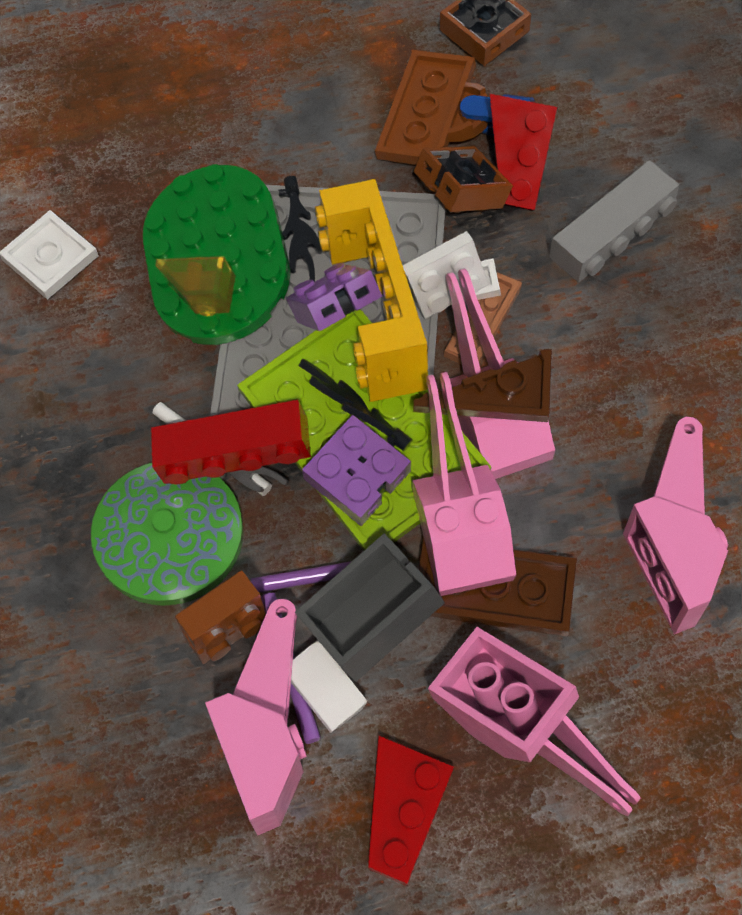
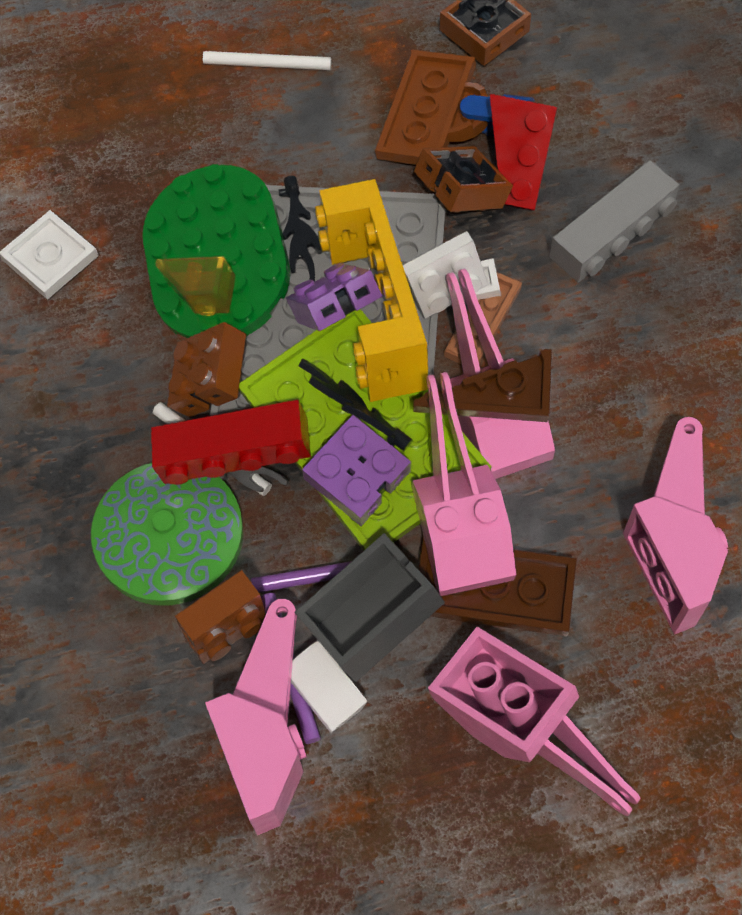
(206, 369): none -> dark orange piece
(267, 60): none -> white bar
(404, 807): red wing -> none

